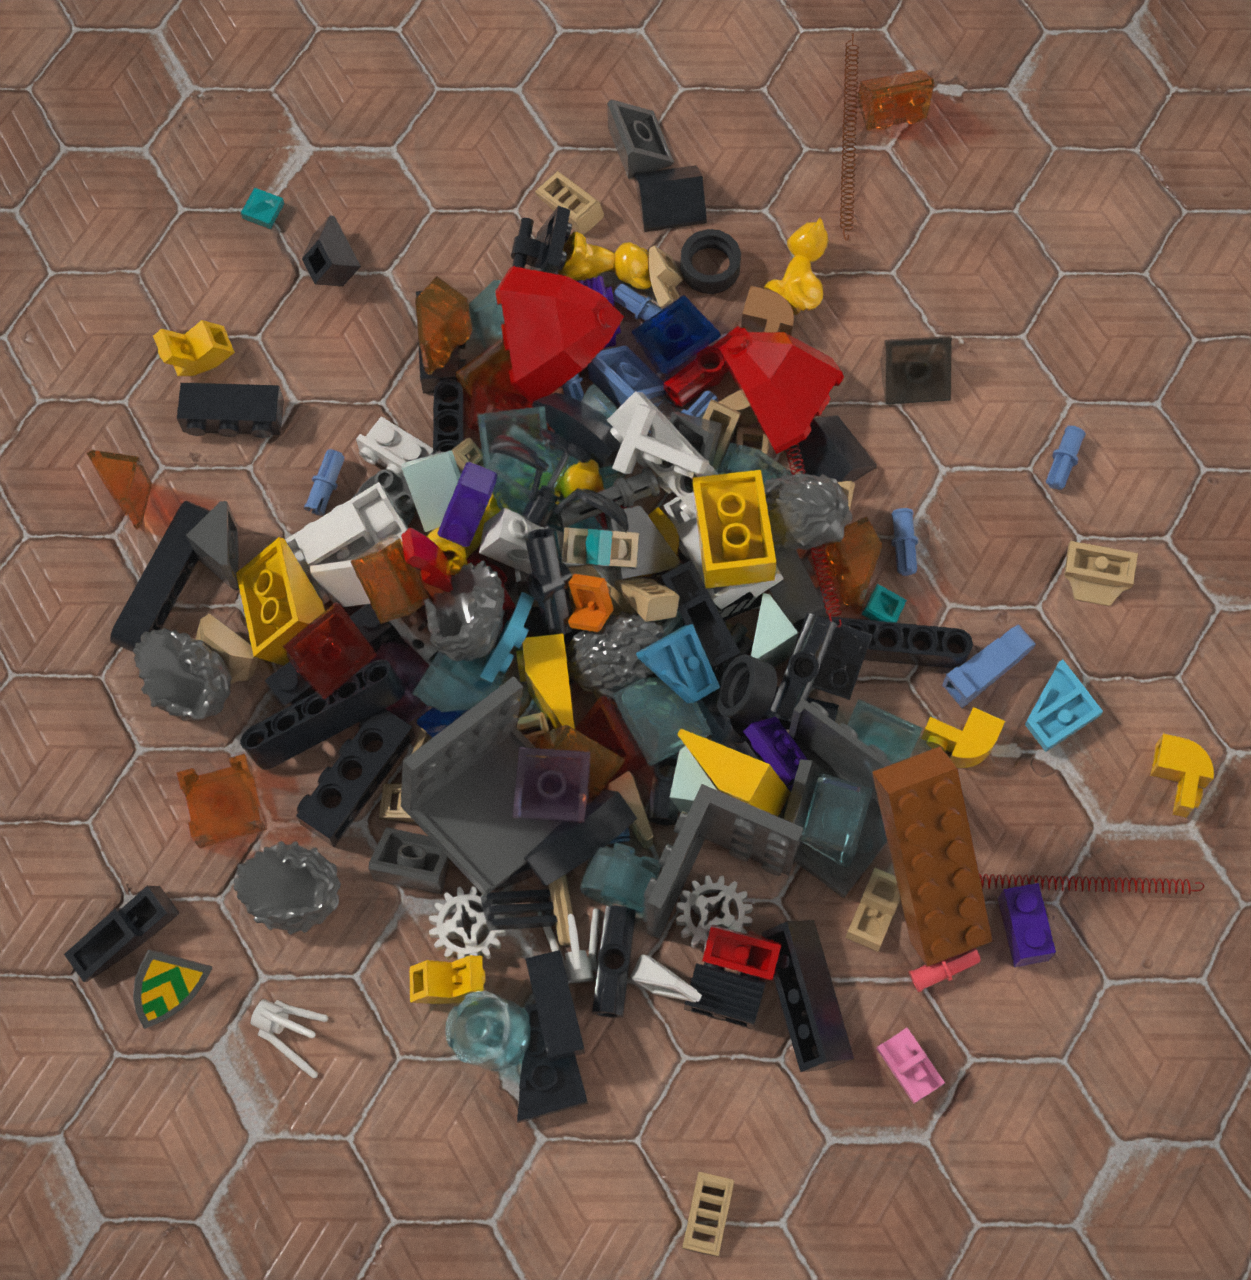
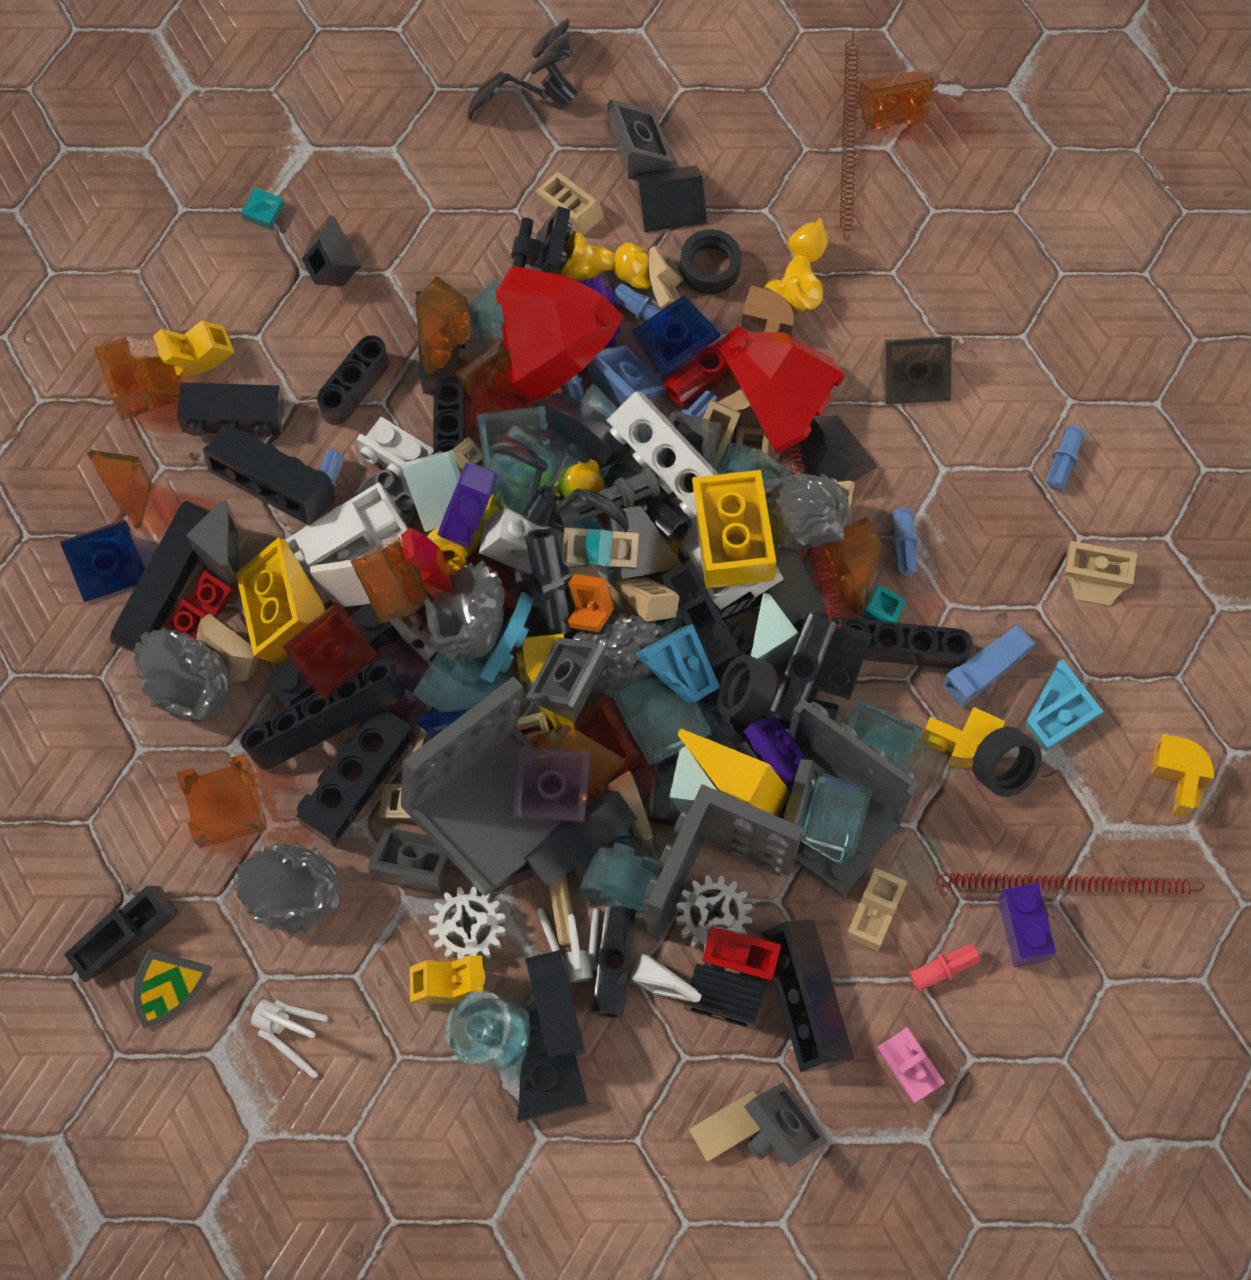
(104, 560): none -> clear blue slope
(137, 376): none -> clear orange slope
(206, 598): none -> red slope
(269, 474): none -> black brick
(352, 394): none -> black beam
(525, 896): black tile -> none
(555, 47): none -> black plant
(568, 676): none -> dark grey slope
(654, 450): white bracket -> none
(666, 517): none -> black piece
(716, 1182): tan slope -> none
(725, 1128): none -> tan slope
(782, 1126): none -> dark grey tile
(933, 855): dark orange brick -> none
(1021, 772): none -> black tyre

